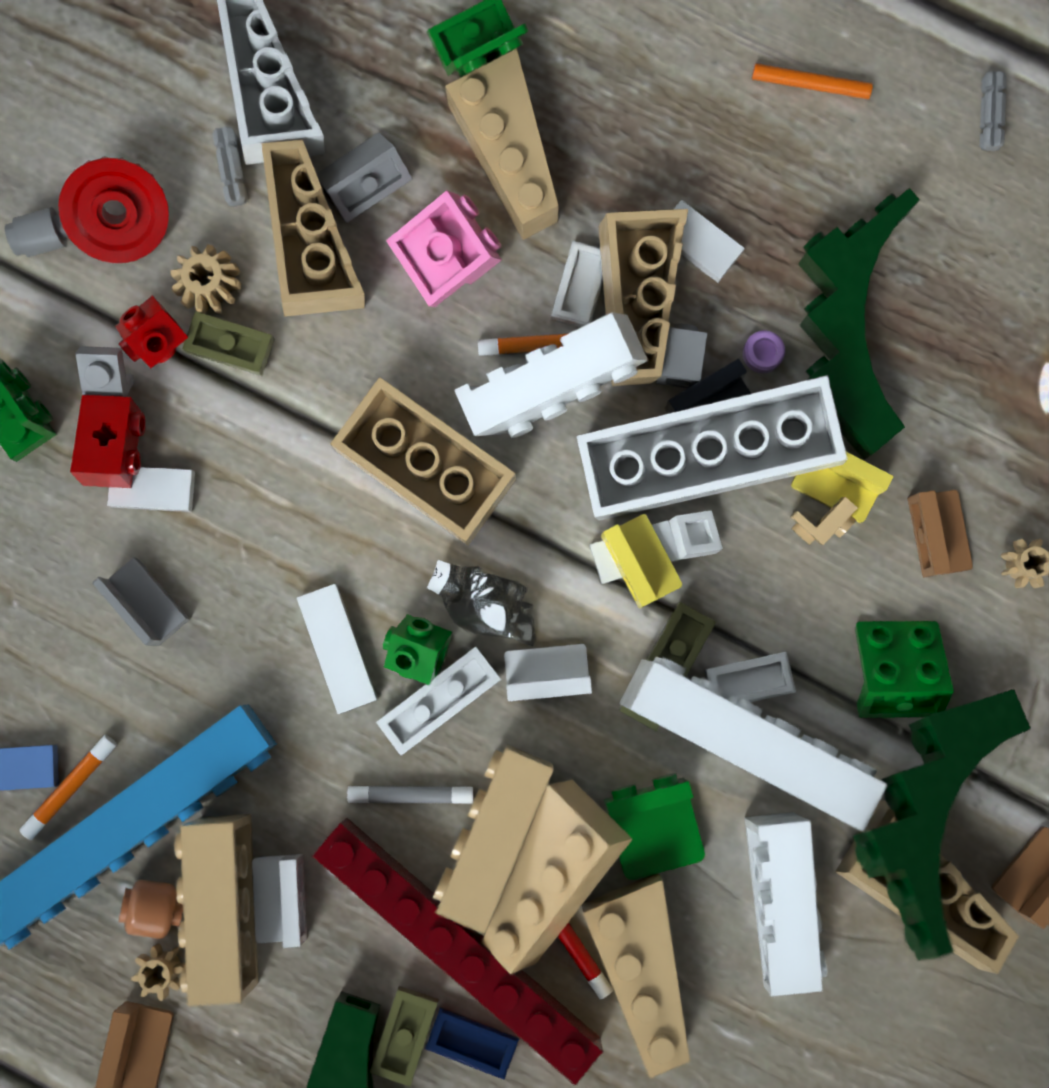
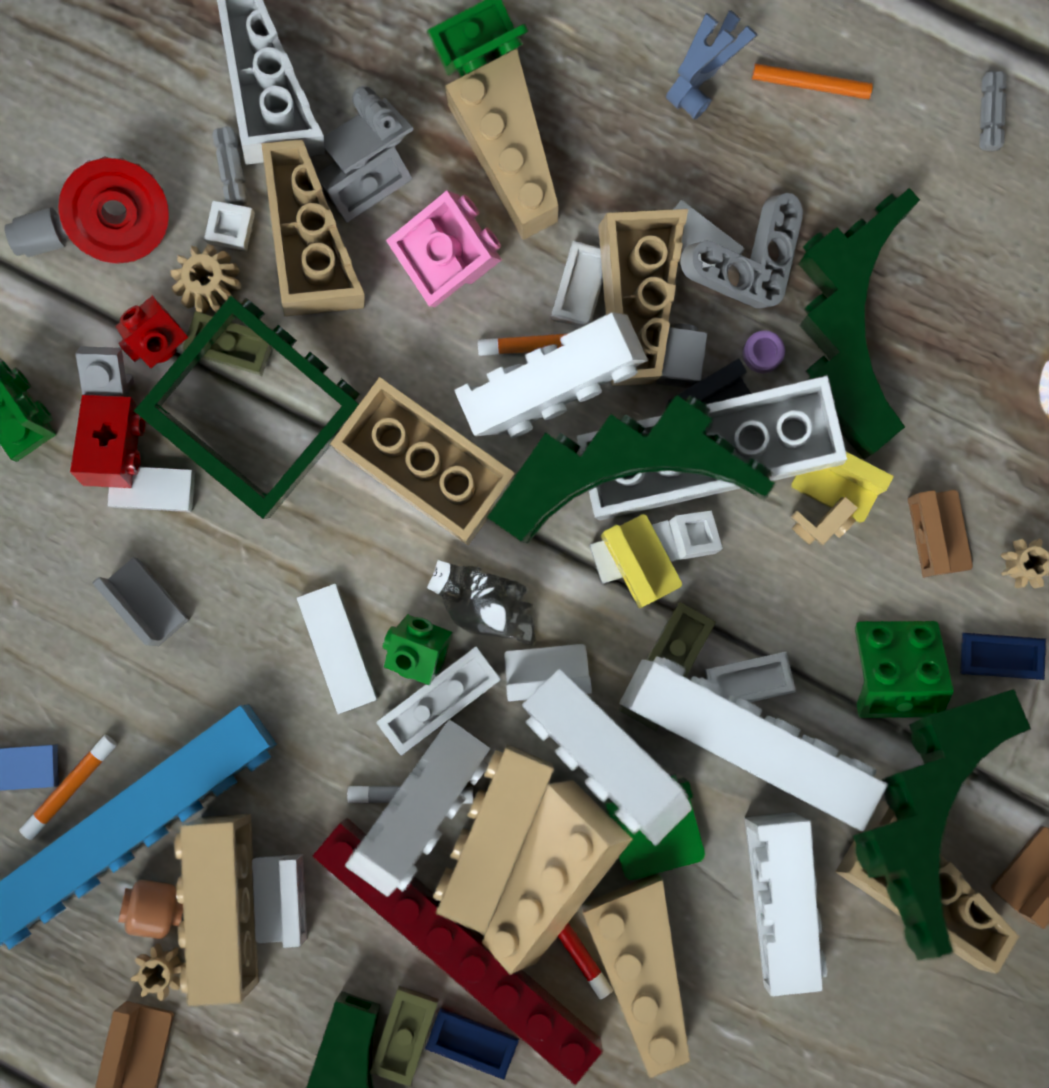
(153, 413): none -> dark green window
(229, 226): none -> white plate
(367, 133): none -> light grey hinge
(418, 809): none -> white wedge
(609, 757): none -> white wedge
(676, 443): none -> dark green arch
(705, 61): none -> sand blue piece
(760, 265): none -> light grey beam
(1003, 656): none -> dark blue tile

